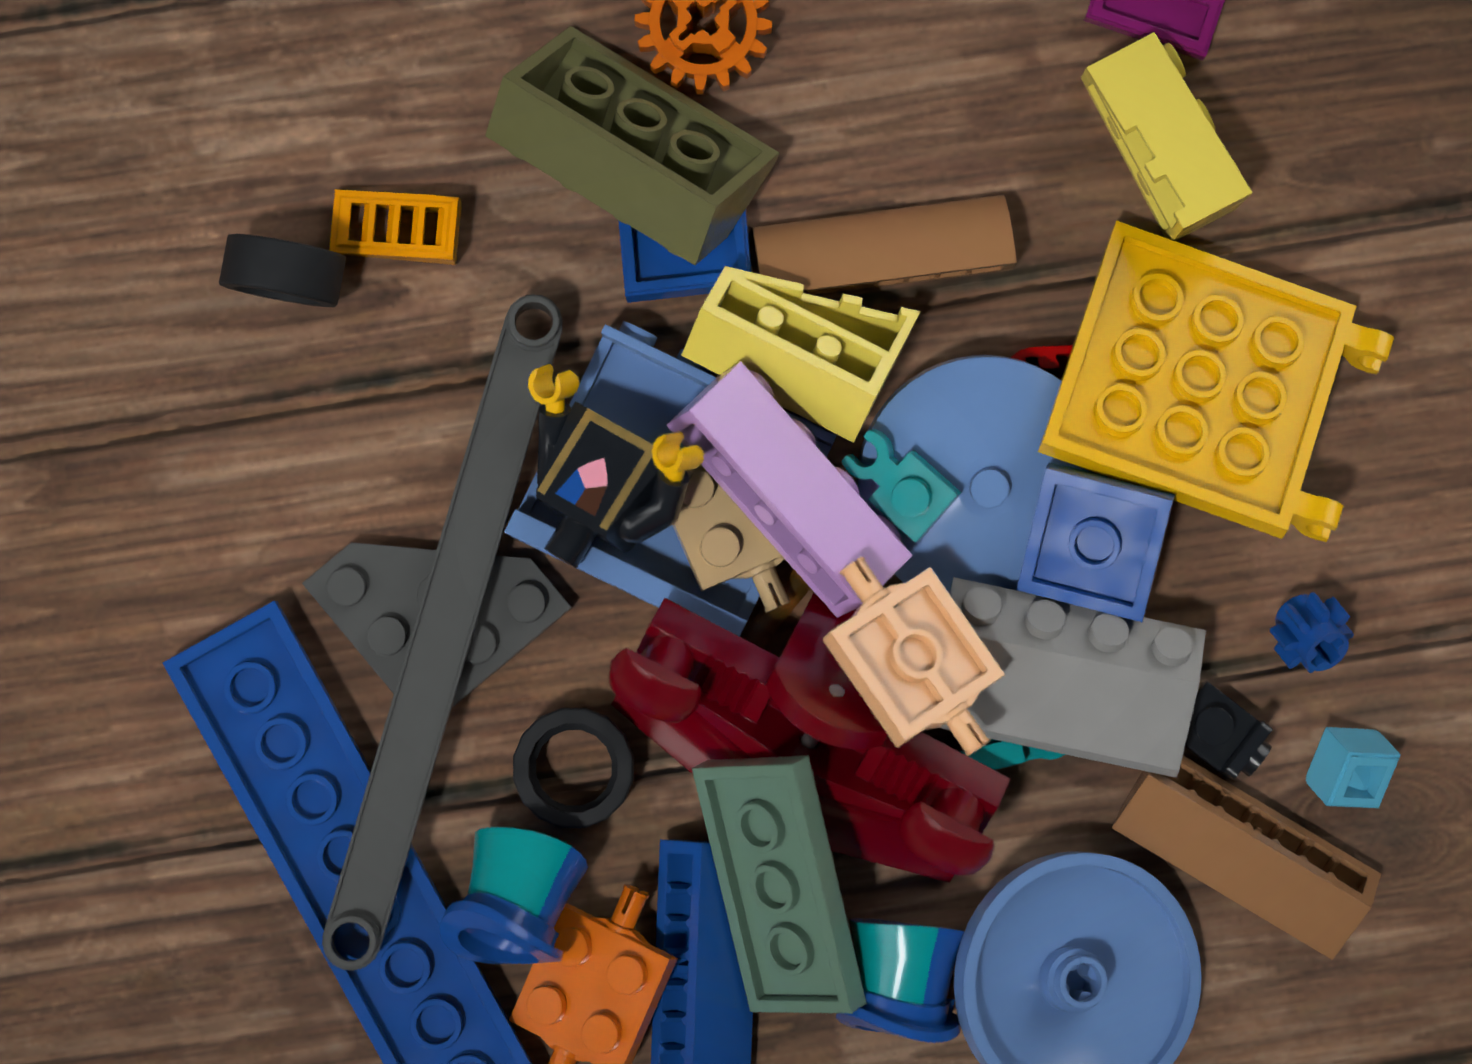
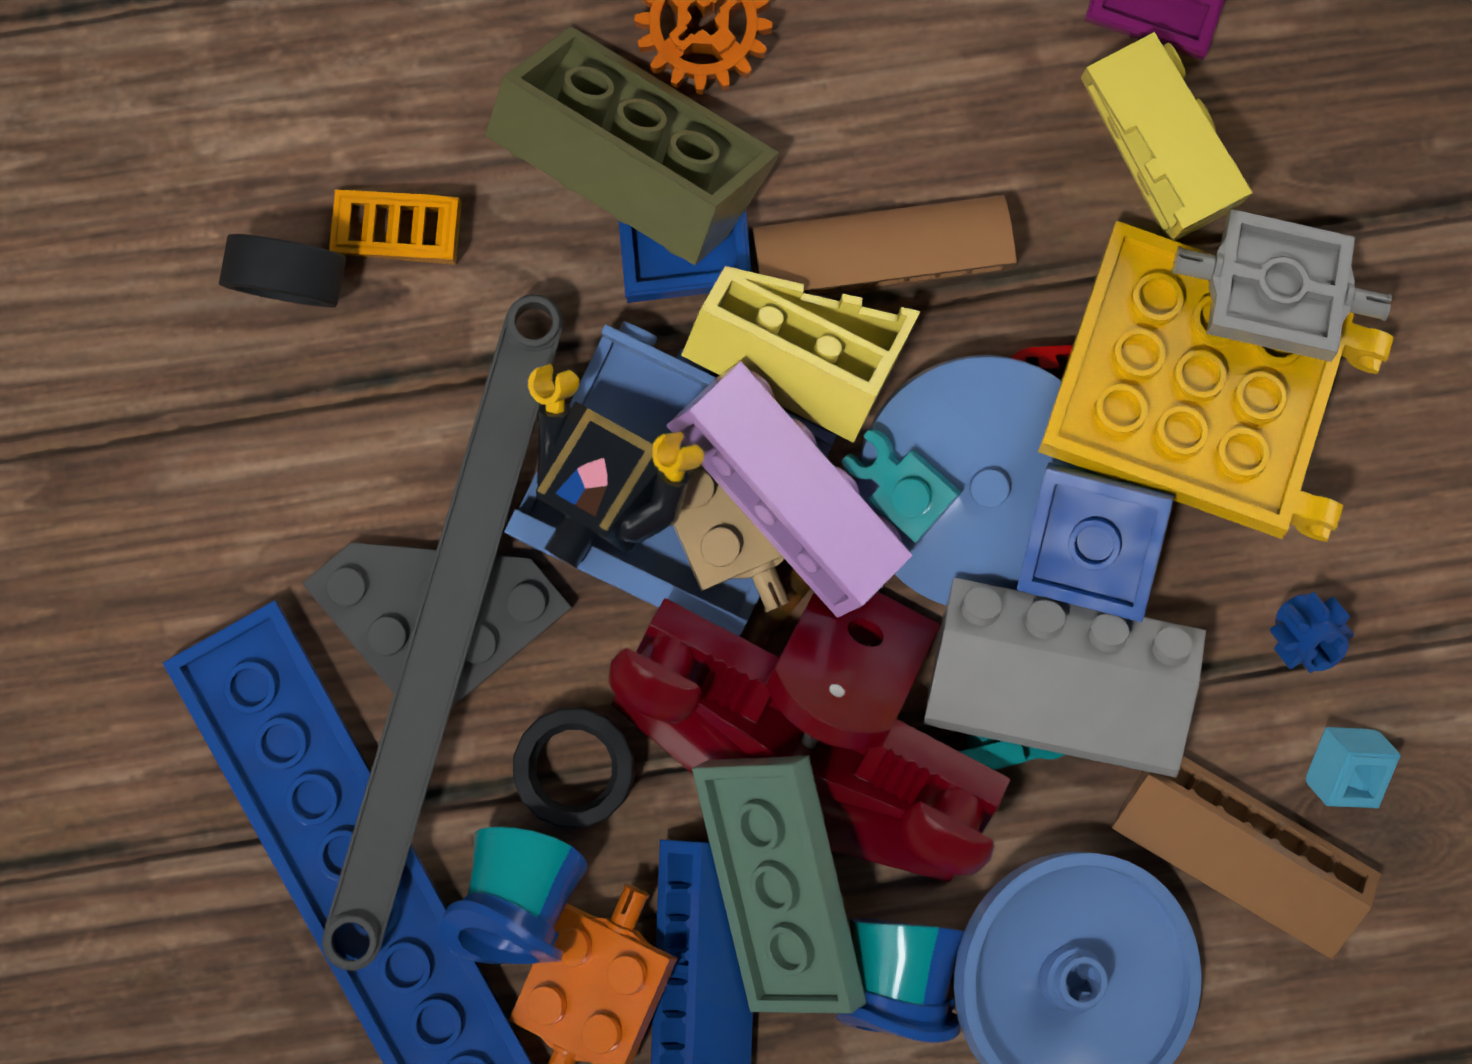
(913, 657): light nougat plate -> none
(1226, 734): black bracket -> none
(1281, 285): none -> light grey plate

